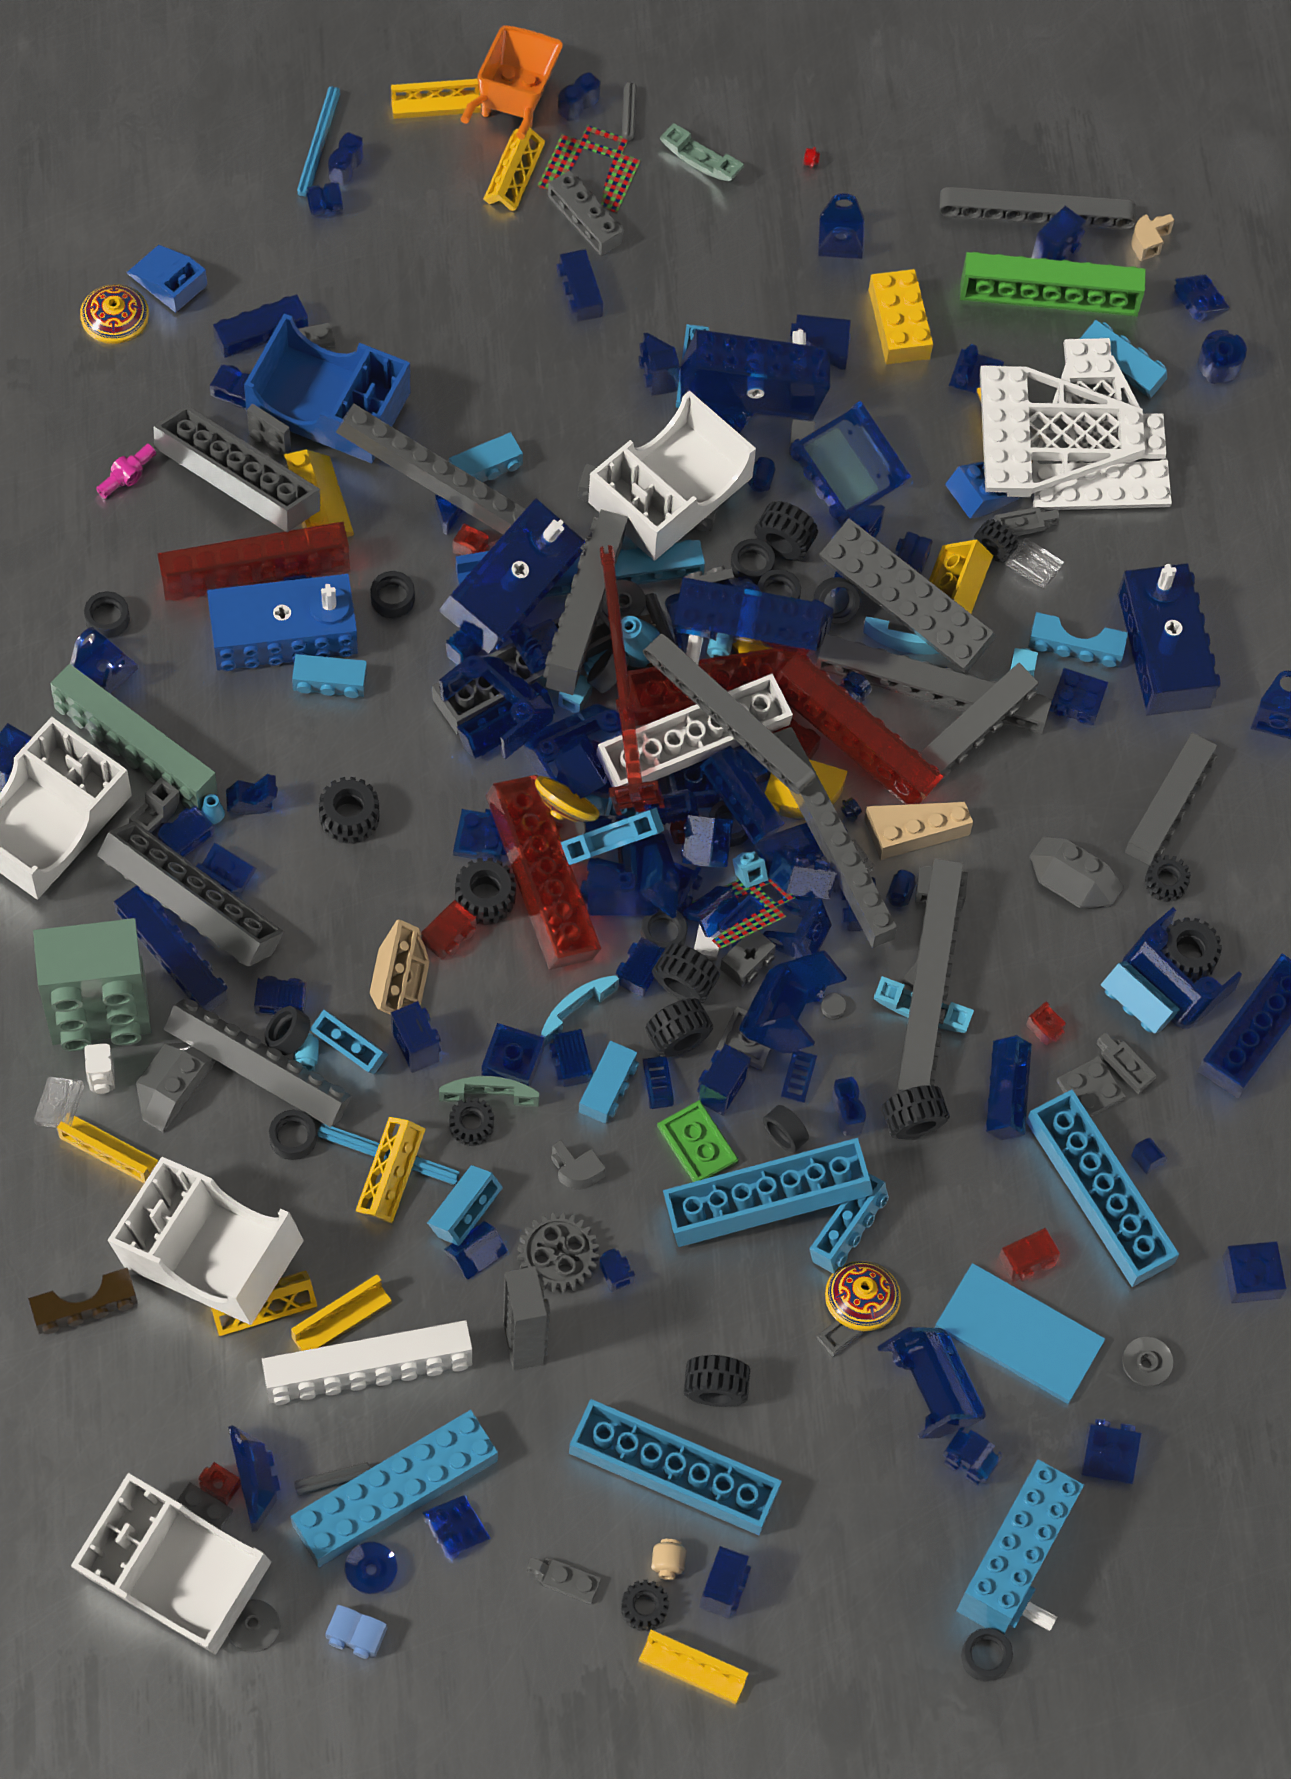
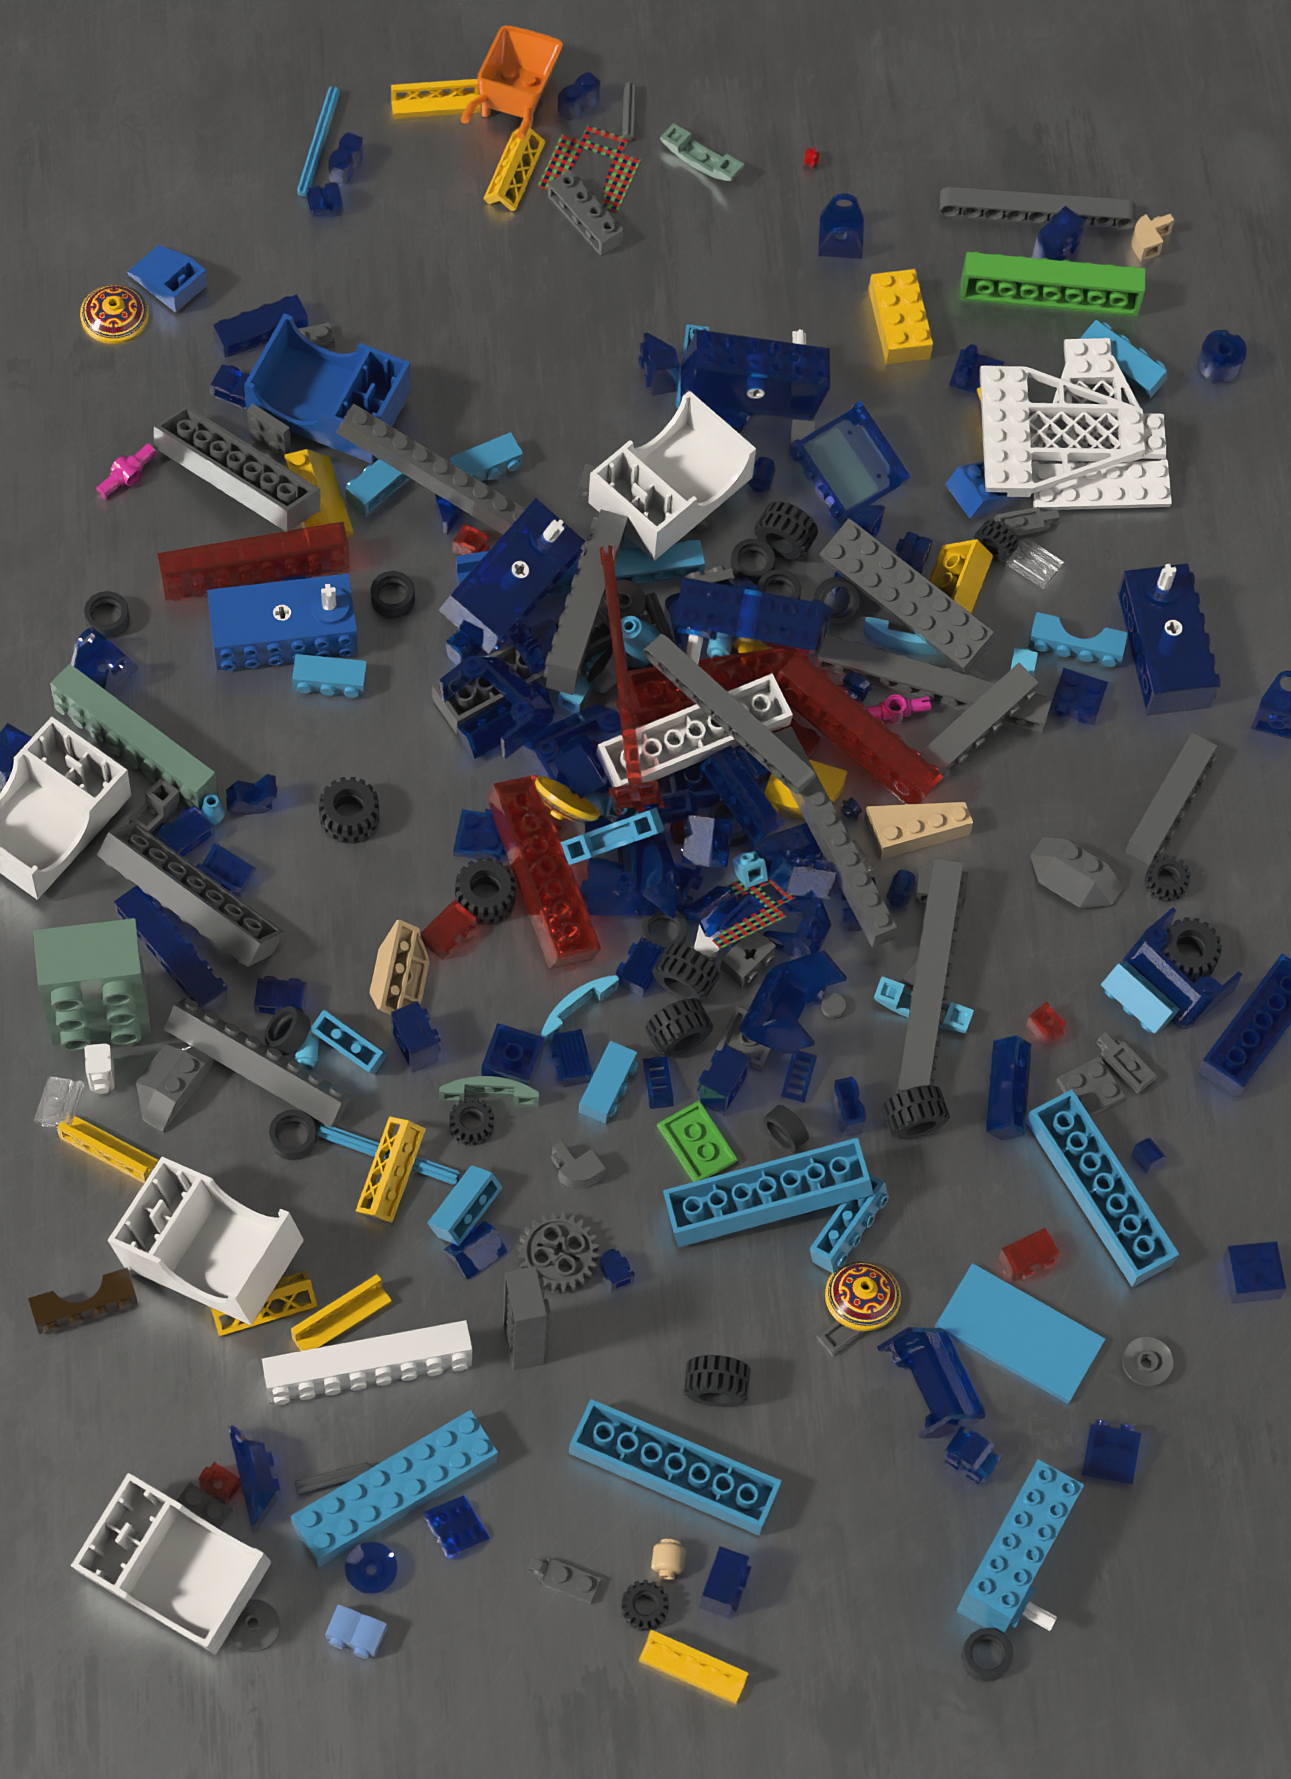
(374, 486): none -> dark azure brick
(580, 285): clear blue brick -> none
(826, 333): clear blue slope -> none
(905, 706): none -> dark pink pin
(1199, 296): clear blue hinge -> none

